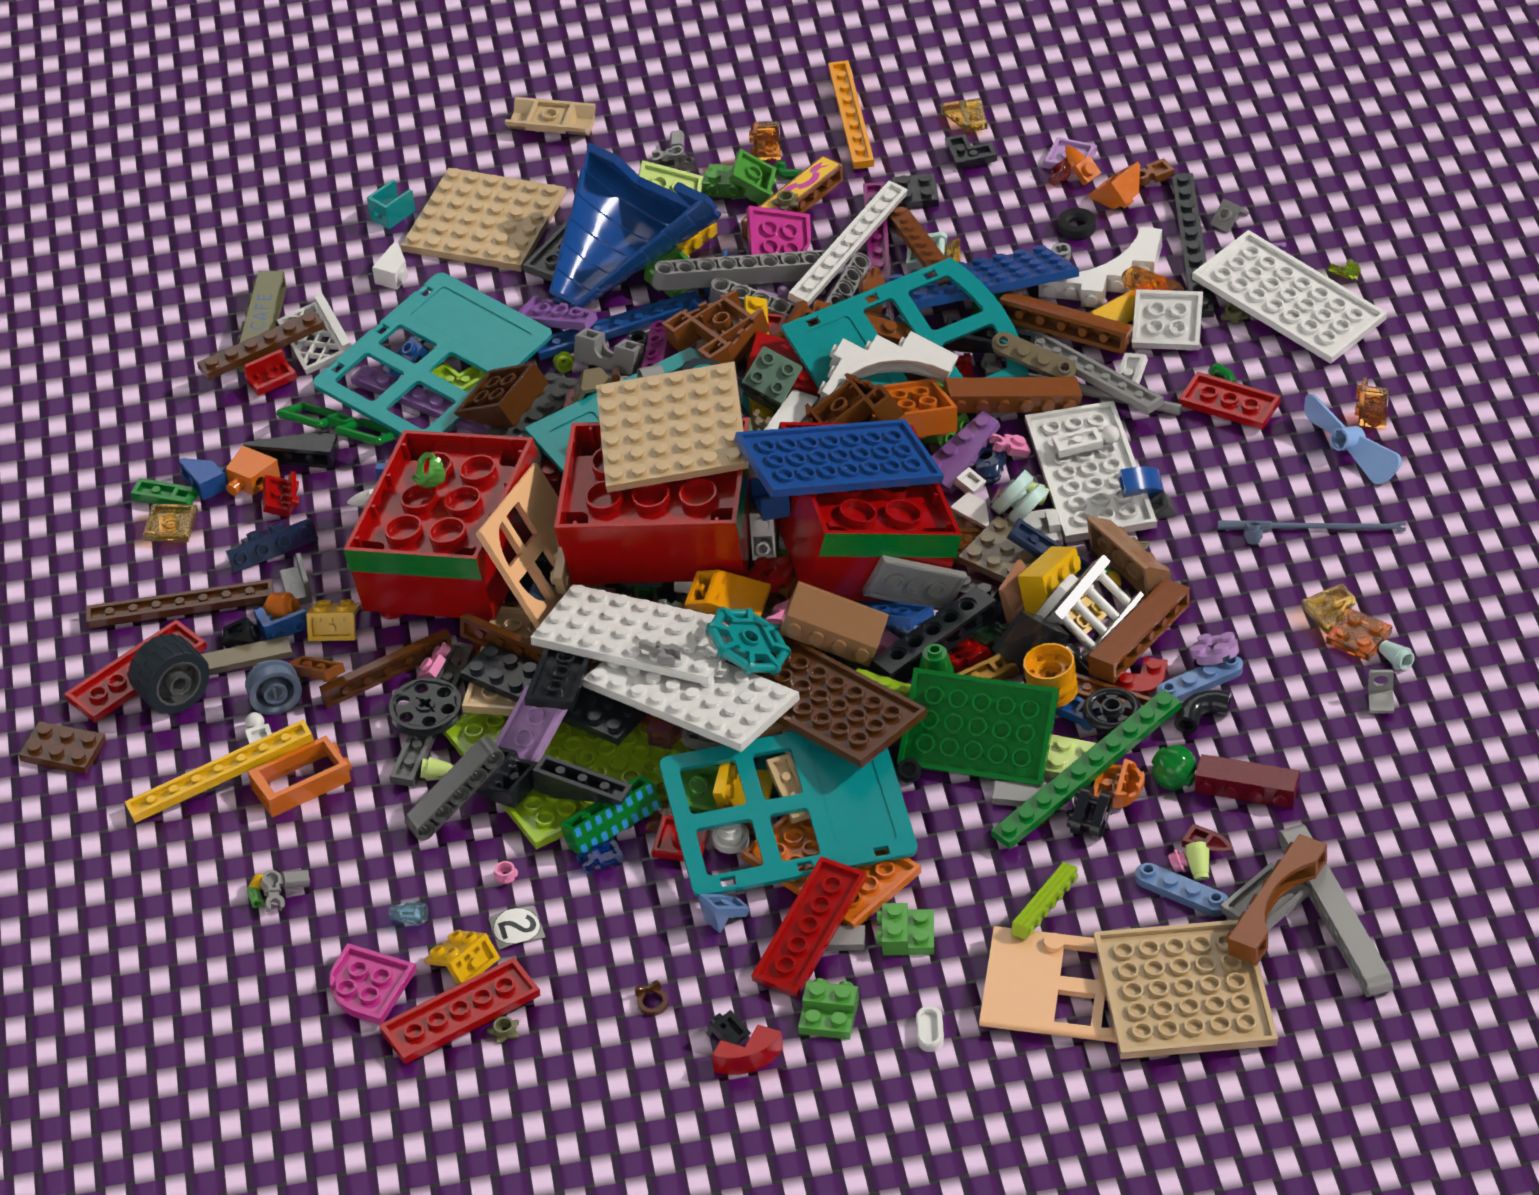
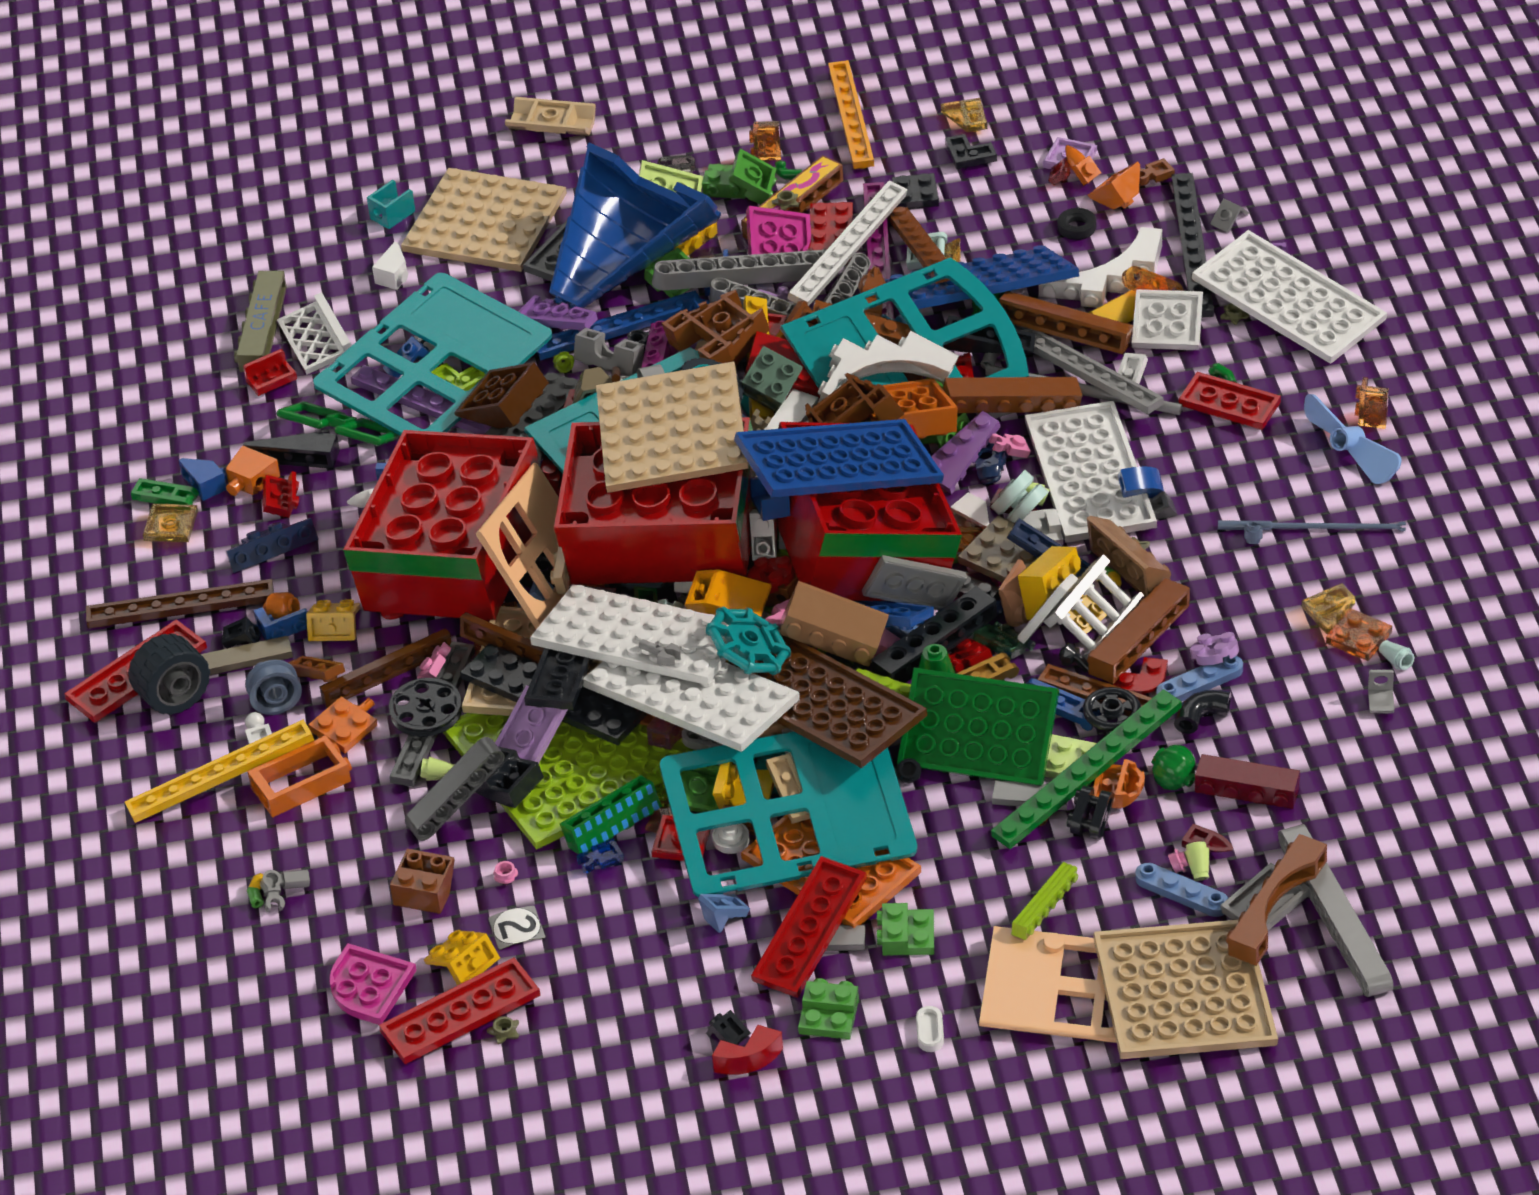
(62, 747): reddish brown plate -> none
(260, 345): reddish brown plate -> none
(296, 581): flat silver panel -> none
(344, 723): none -> orange plate
(410, 912): clear light blue cone -> none
(422, 881): none -> dark orange slope
(435, 474): bright green piece -> none
(577, 783): black slope -> none
(654, 987): reddish brown piece -> none
(676, 147): light grey bar -> none
(828, 223): none -> red plate
(969, 481): white plate -> none
(1026, 633): black slope -> none
(1032, 356): dark tan plate -> none
(1052, 667): light orange wheel -> none
(1063, 250): light grey bush -> none
(1084, 440): white plate -> none
(1350, 270): clear neon green plate -> none

